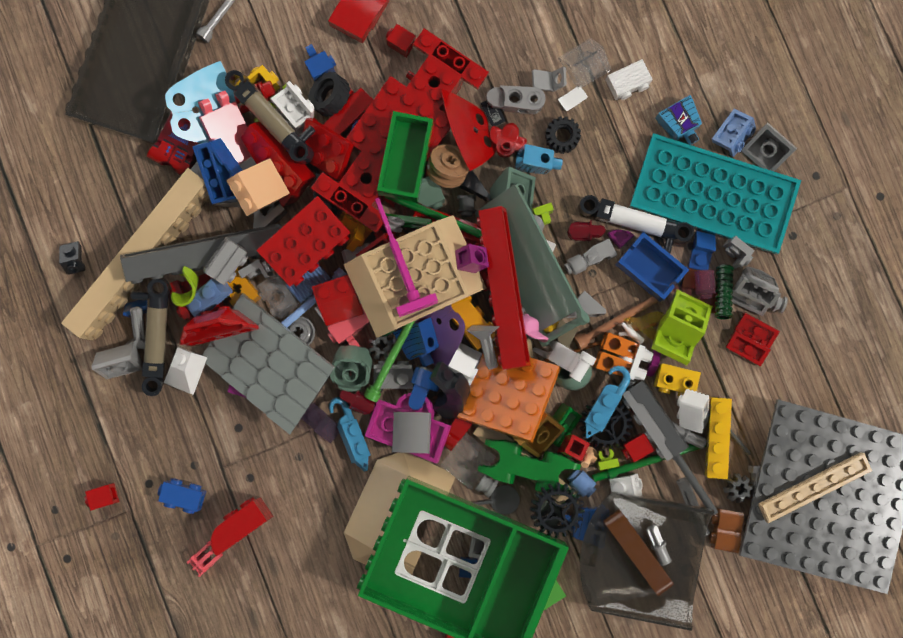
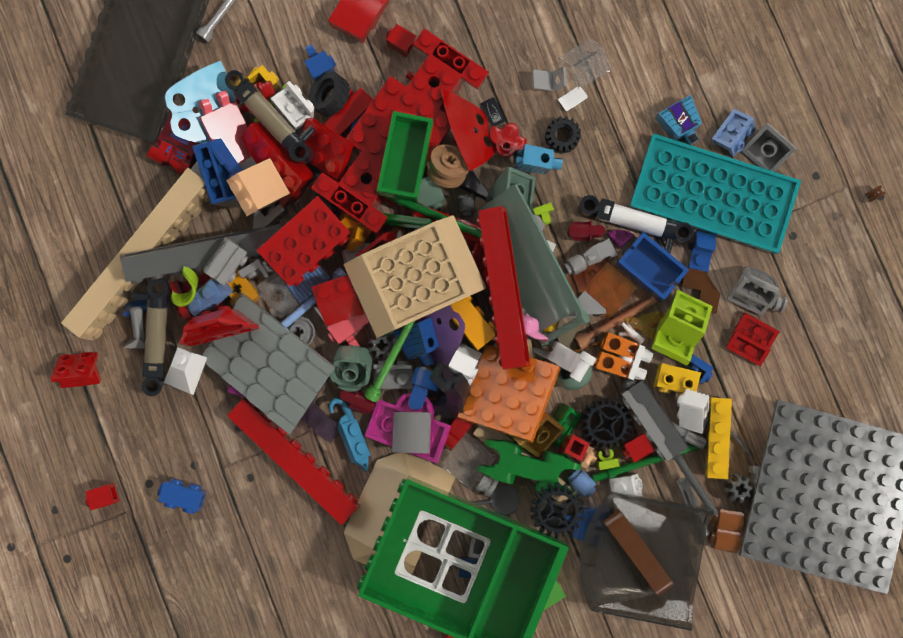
(71, 258): black bracket -> none
(76, 370): none -> red bracket
(117, 361): light grey slope -> none
(201, 561): coral arm -> none
(239, 524): red brick -> none
(295, 461): none -> red brick
(395, 223): light grey bush -> none
(415, 301): dark pink piece -> none
(471, 258): magenta brick -> none
(484, 334): light grey piece -> none
(499, 98): light grey piece -> none
(606, 403): dark azure plate -> none
(609, 289): none -> clear orange piece
(629, 80): white brick -> none
(654, 364): magenta tile -> none
(658, 545): light grey axle -> none
(699, 365): none -> blue bracket
(704, 283): clear pink brick -> none
(724, 291): dark green piece -> none
(737, 248): light grey bracket -> none
(814, 487): tan tile -> none
(875, 193): none -> reddish brown bush

